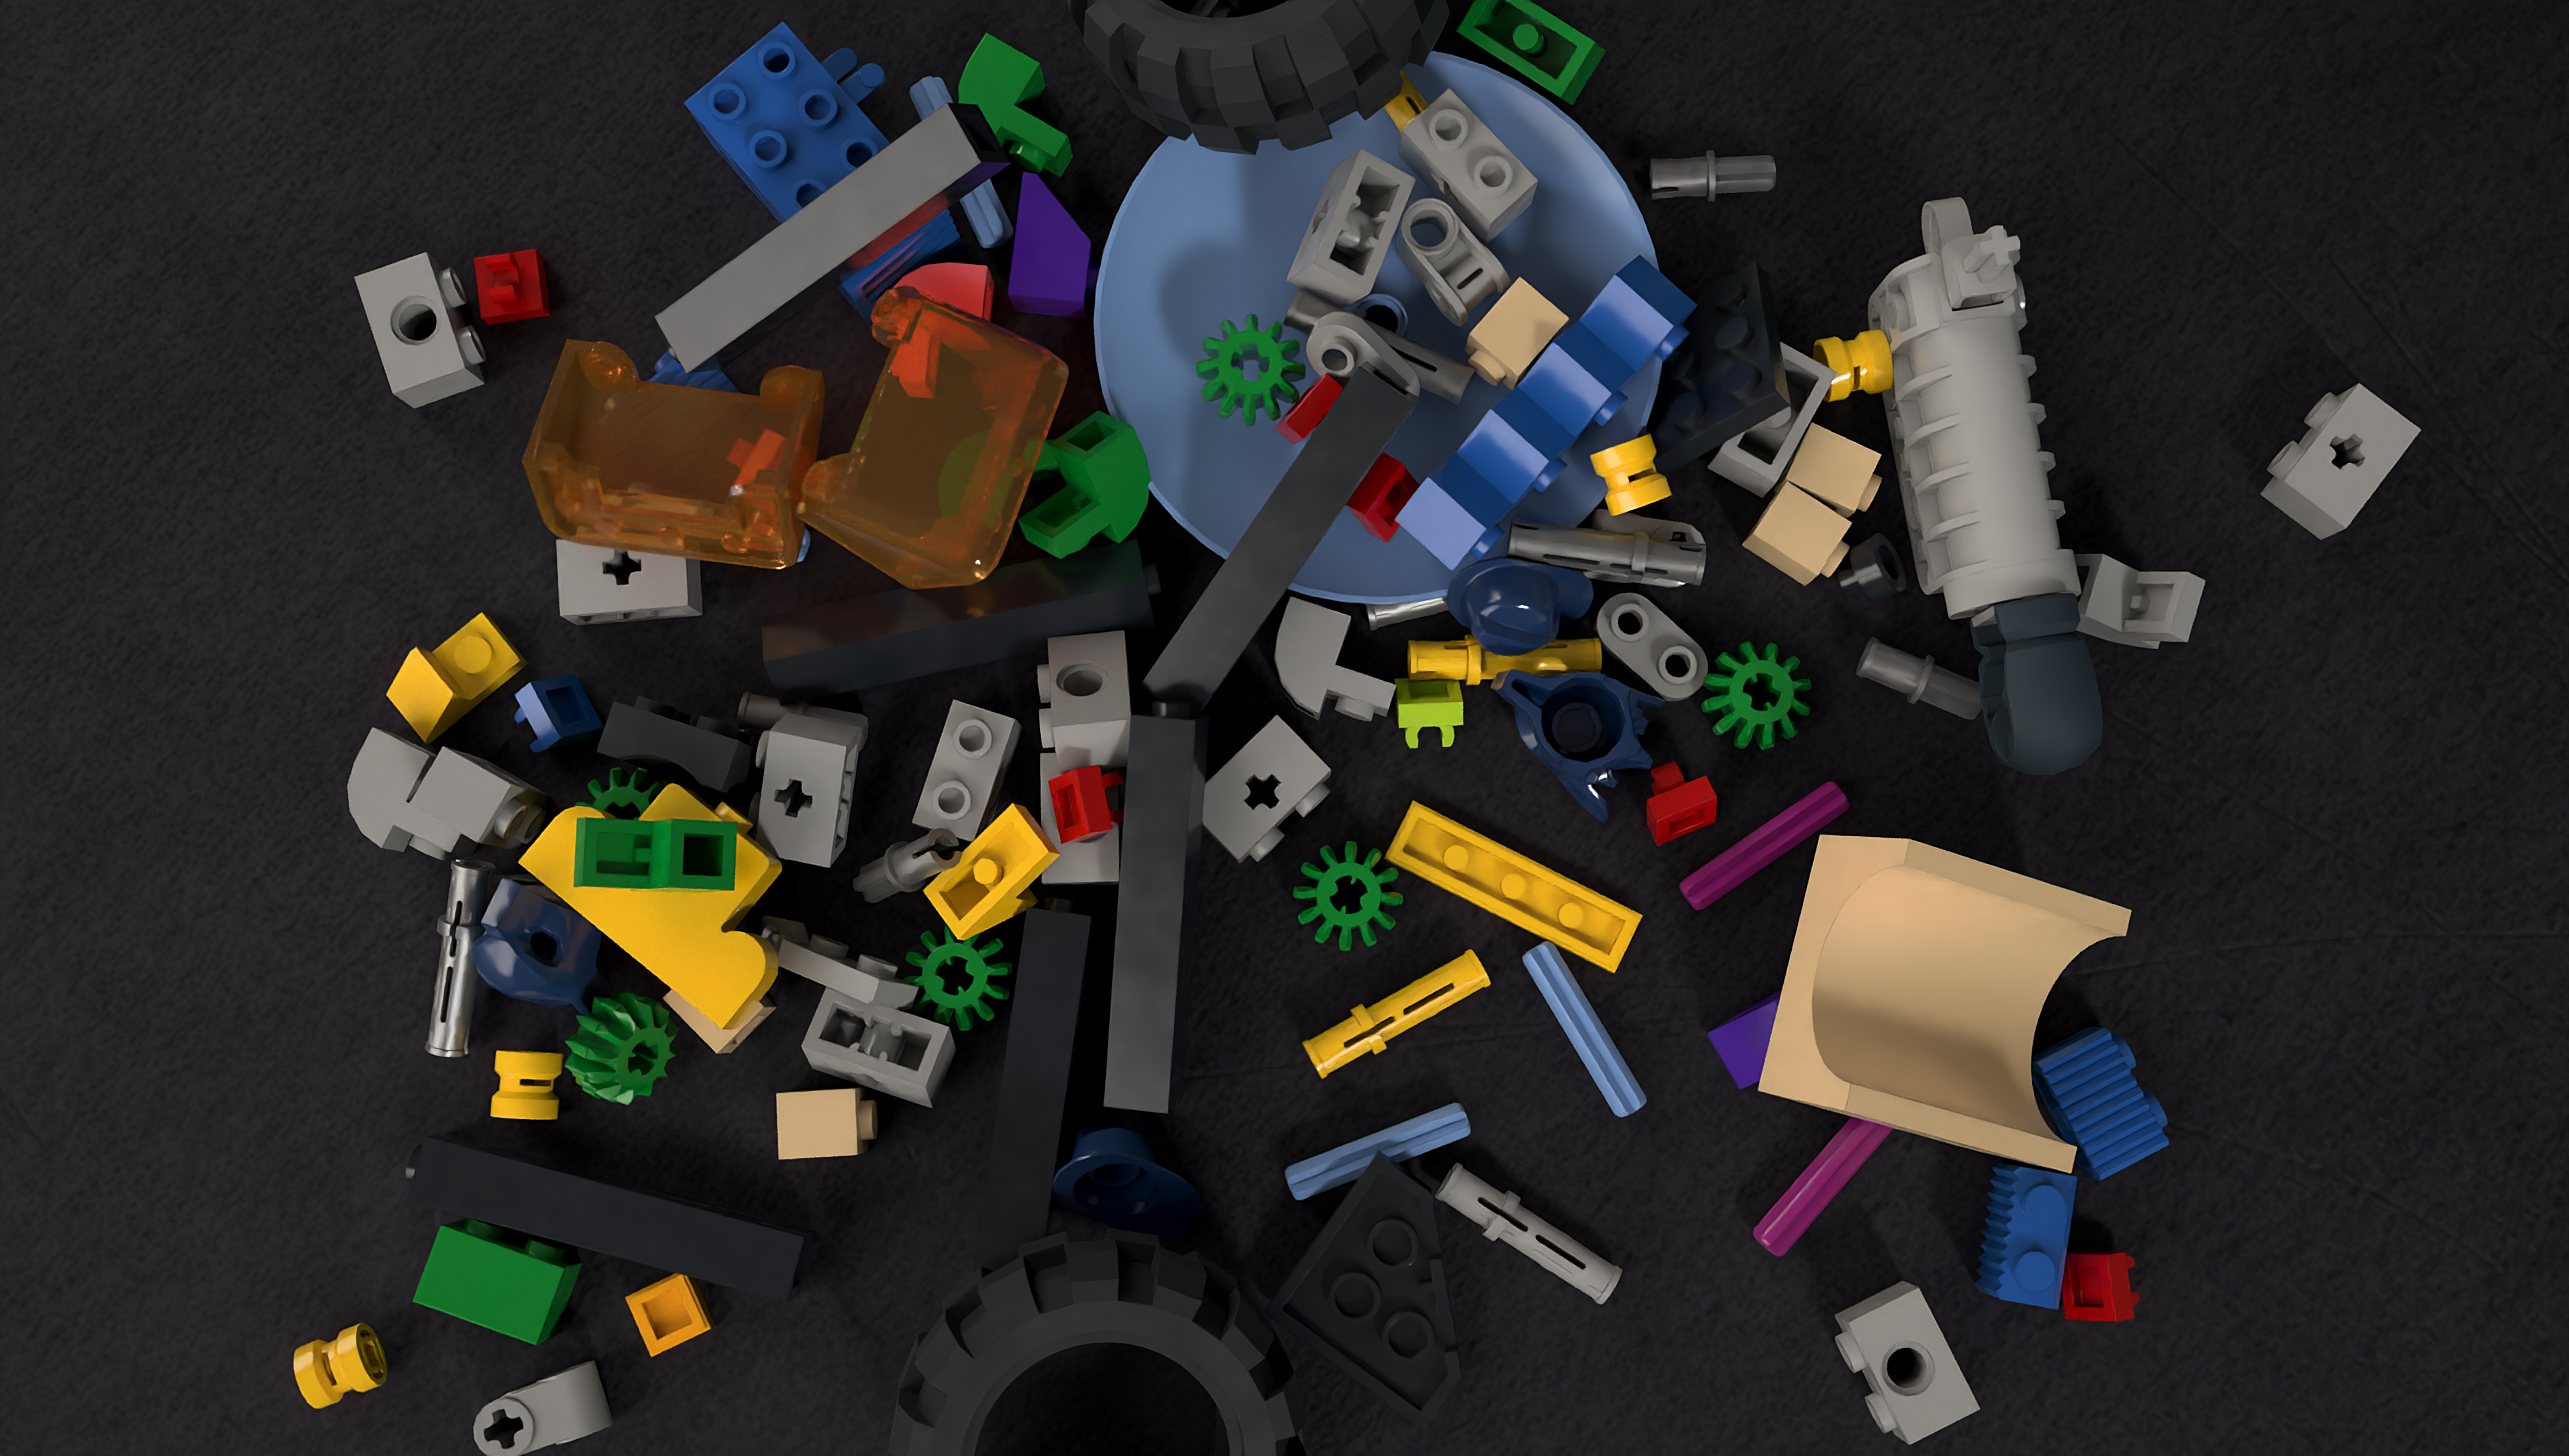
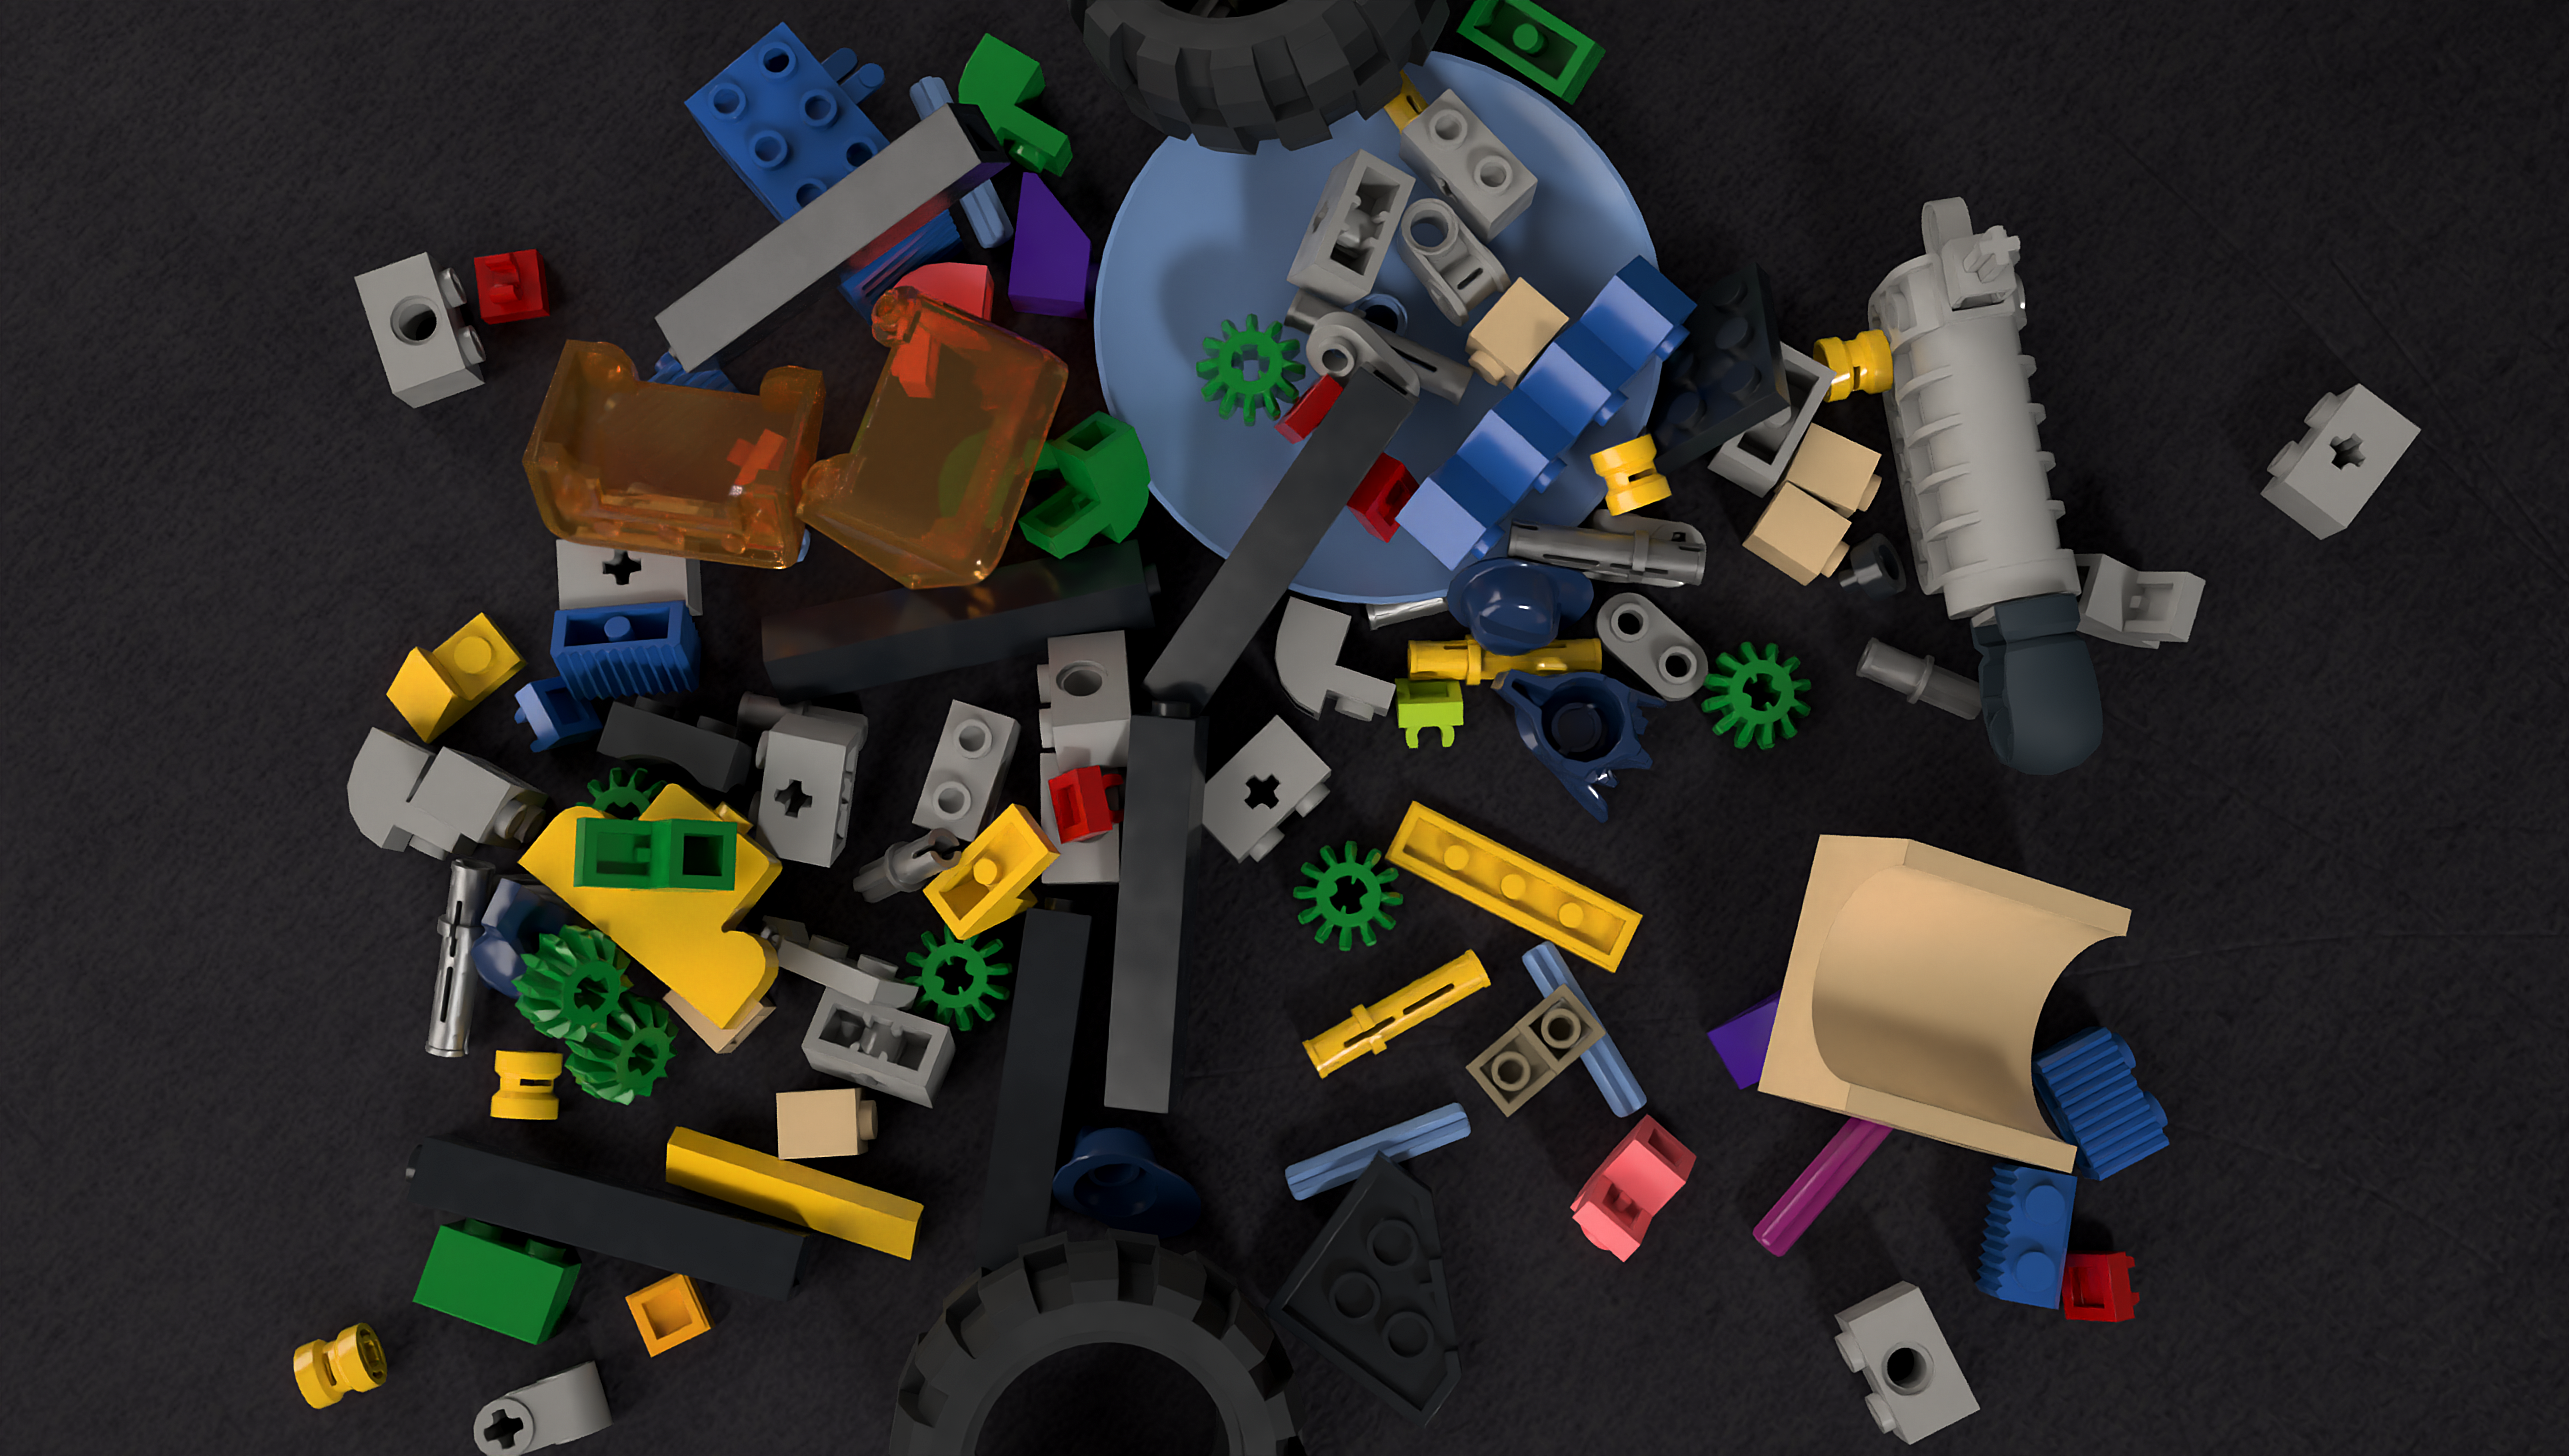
(572, 983): none -> green gear
(627, 649): none -> blue brick
(793, 1192): none -> yellow tile
(1536, 1049): none -> dark tan slope
(1591, 1276): light grey pin -> none
(1632, 1187): none -> coral brick
(1678, 805): red tile -> none
(1711, 175): flat silver axle -> none
(1764, 845): magenta axle -> none

